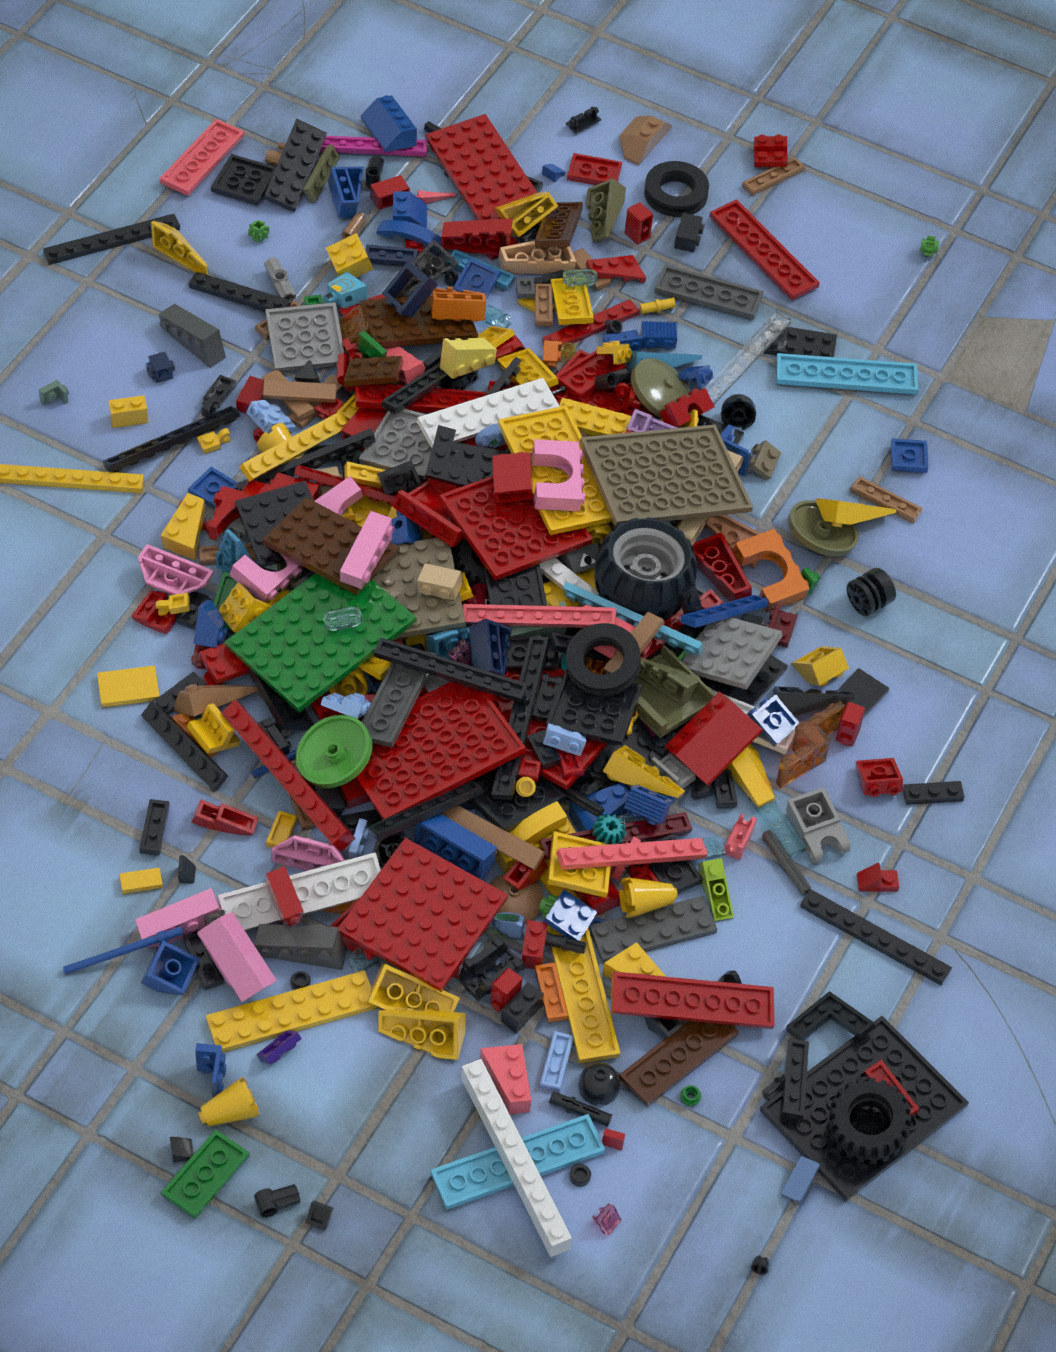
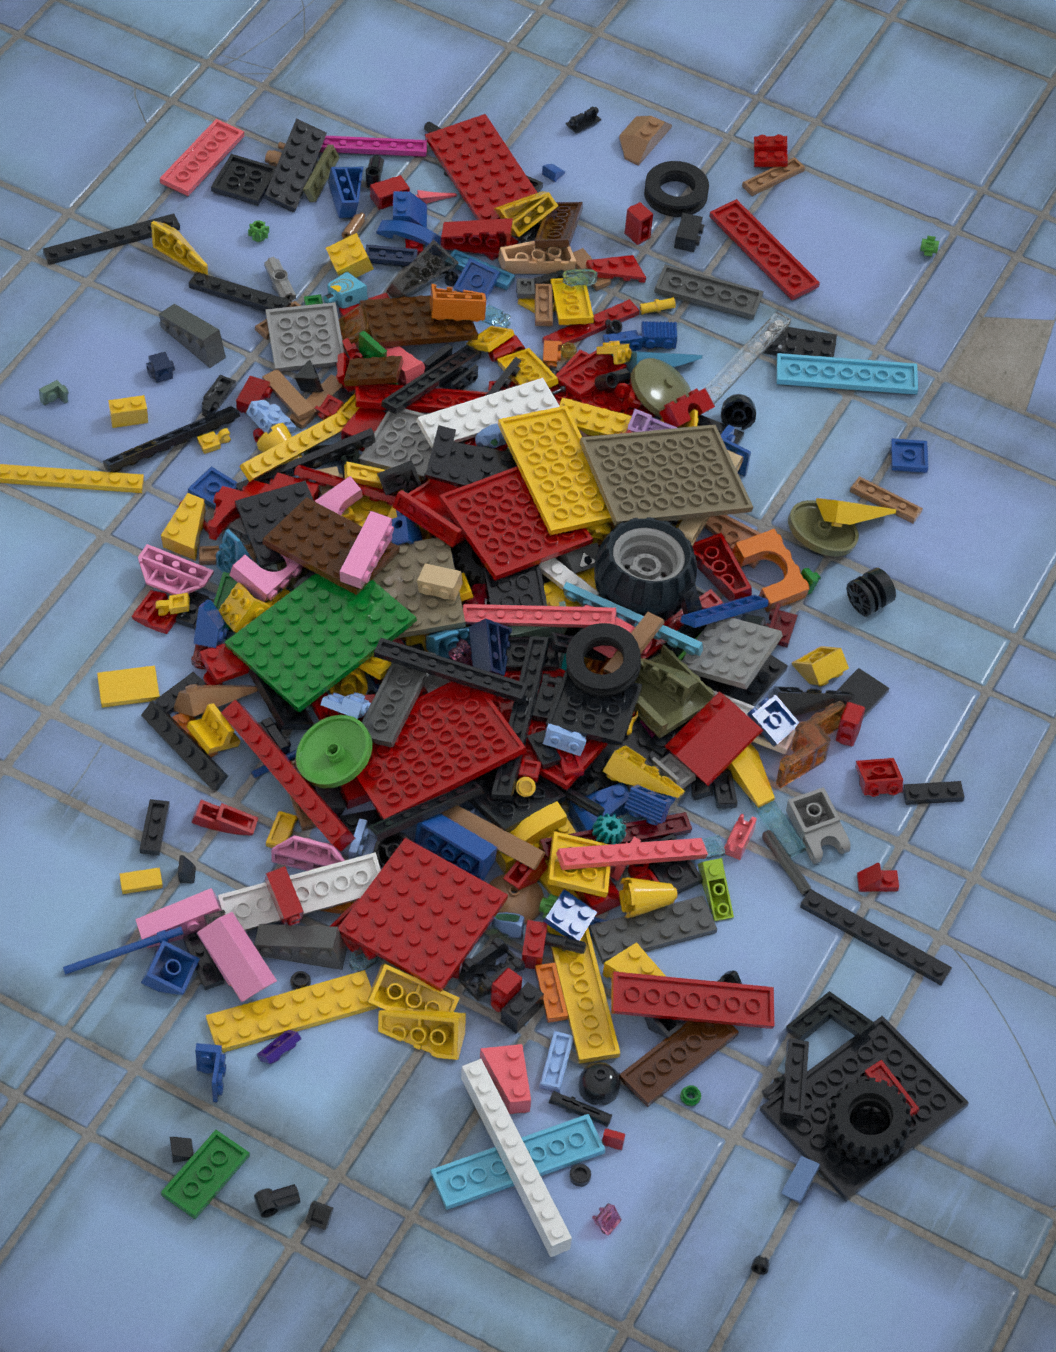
(230, 1105): yellow cone -> none
(299, 391): medium nougat tile -> none
(343, 618): clear light blue plate -> none
(390, 124): blue slope -> none
(417, 298): dark blue window -> none
(466, 356): light yellow wedge -> none
(513, 477): red brick -> none
(567, 457): bright pink arch -> none
(593, 169): red tile -> none
(604, 207): olive wedge -> none
(701, 373): blue bracket -> none
(763, 459): dark tan bracket -> none

